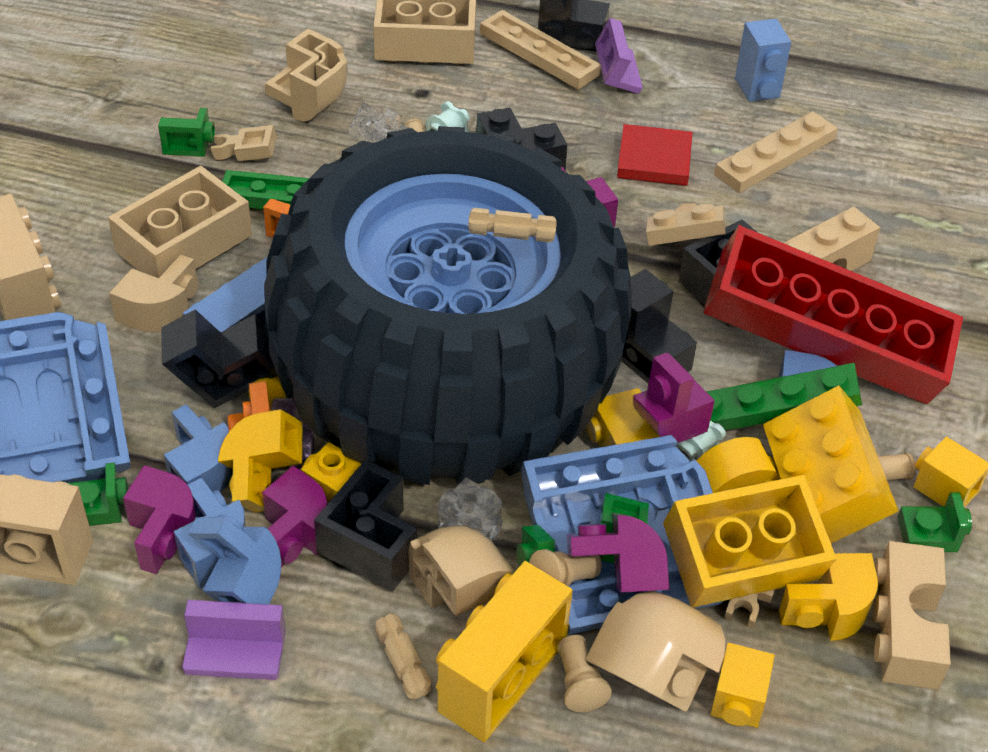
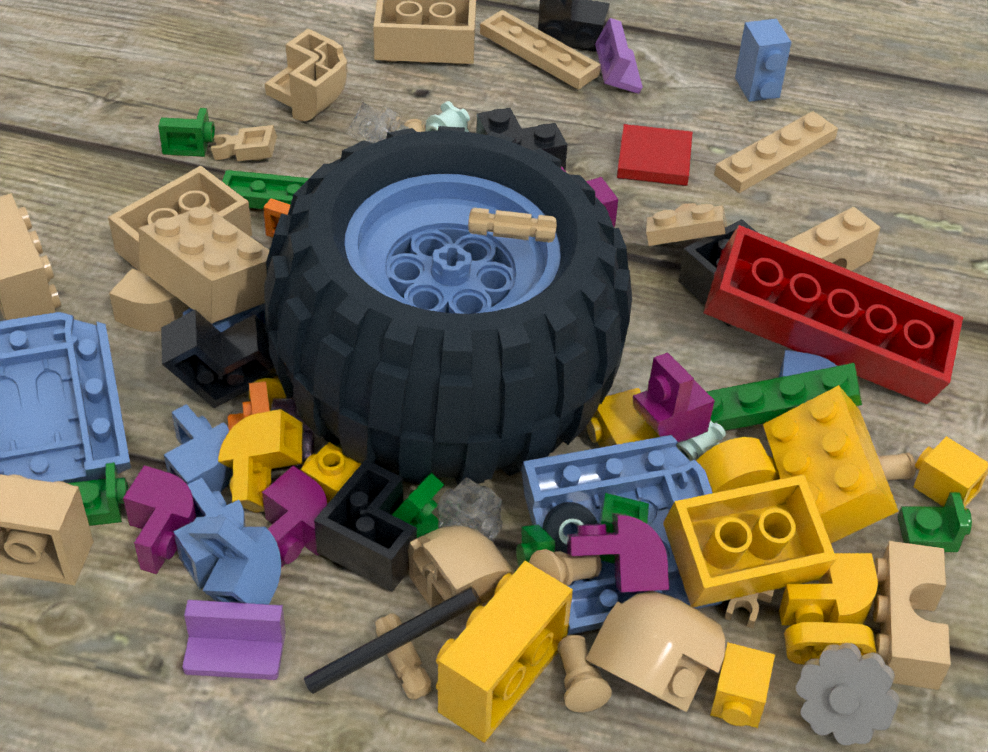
(204, 262): none -> tan brick
(392, 640): none -> black bar
(419, 505): none -> green bracket
(560, 516): none -> black wheel
(650, 329): black brick -> none
(809, 639): none -> yellow beam
(847, 694): none -> light grey plant

